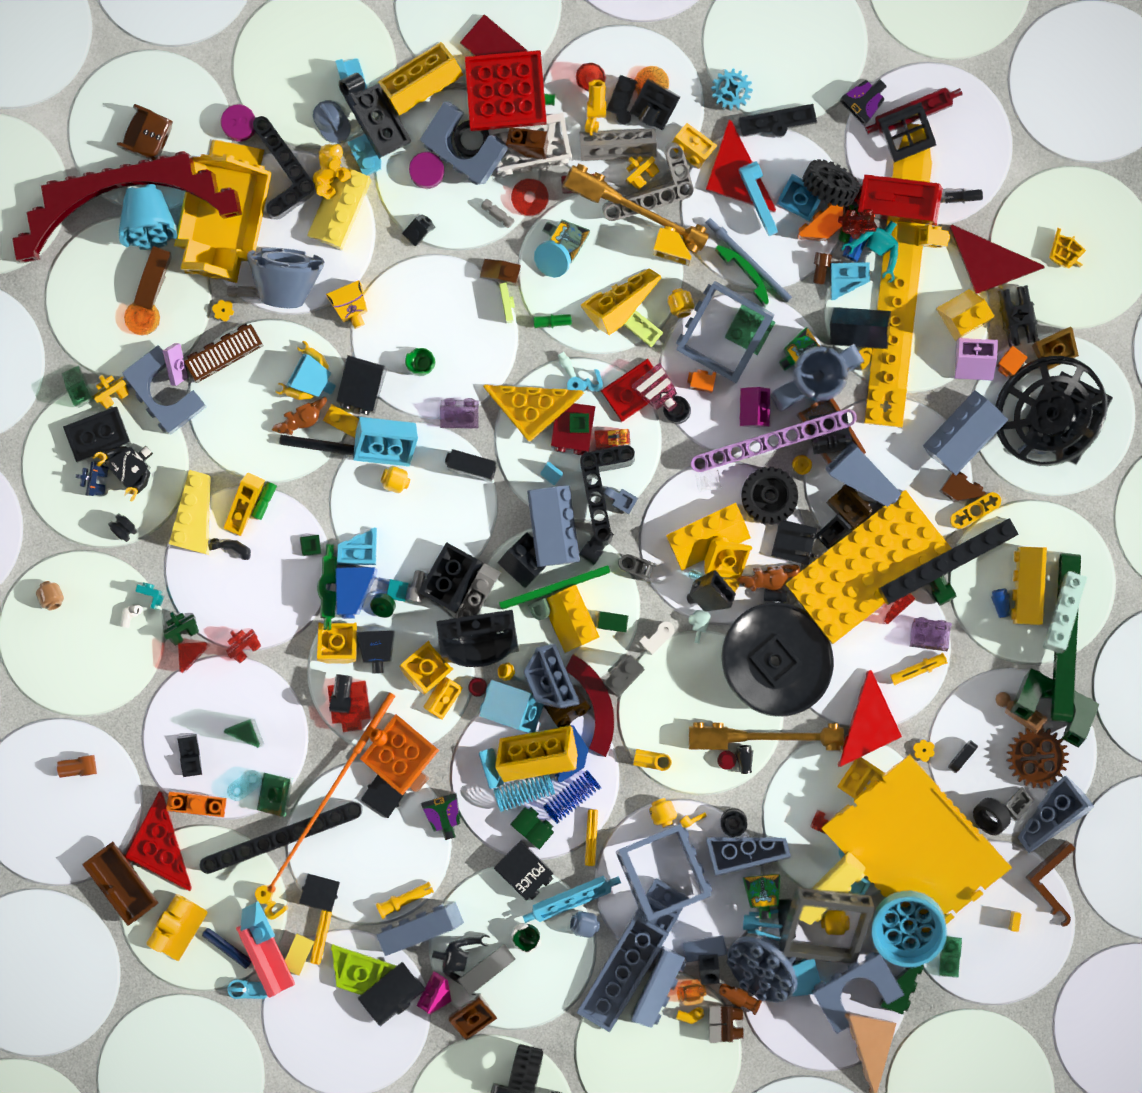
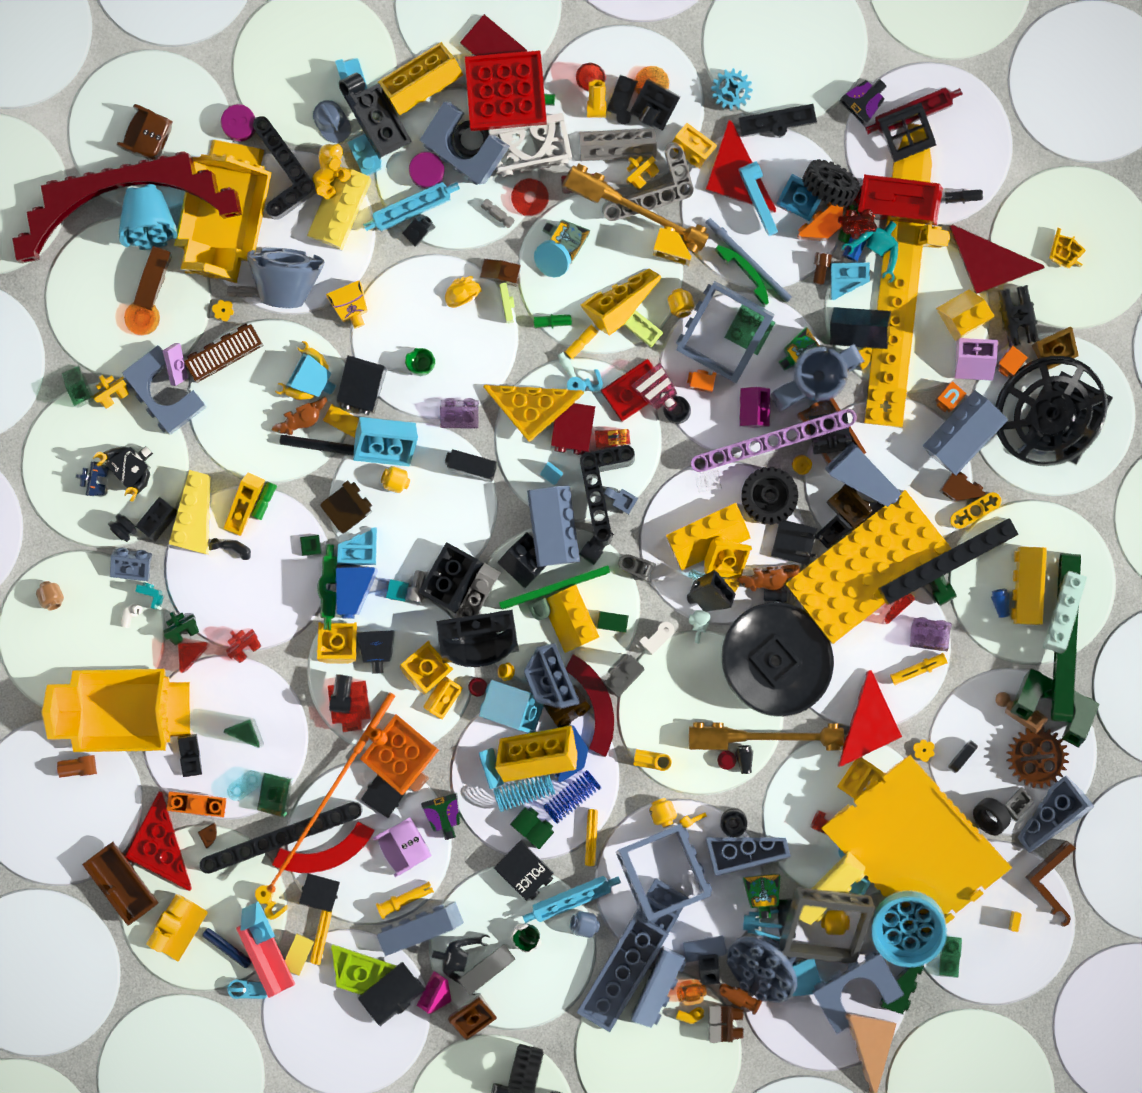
(96, 434): black plate -> none
(117, 710): none -> yellow panel
(130, 564): none -> sand blue bracket
(157, 519): none -> black hinge
(208, 835): none -> reddish brown tile
(329, 858): none -> red tile
(346, 507): none -> dark brown bracket
(383, 605): dark green wheel -> none
(403, 846): none -> lavender piece
(411, 206): none -> medium azure plate
(461, 291): none -> yellow hat
(528, 142): reddish brown slope -> none
(579, 422): dark green tile -> none
(583, 340): none -> yellow piece
(591, 125): yellow plate -> none
(950, 397): none -> orange brick

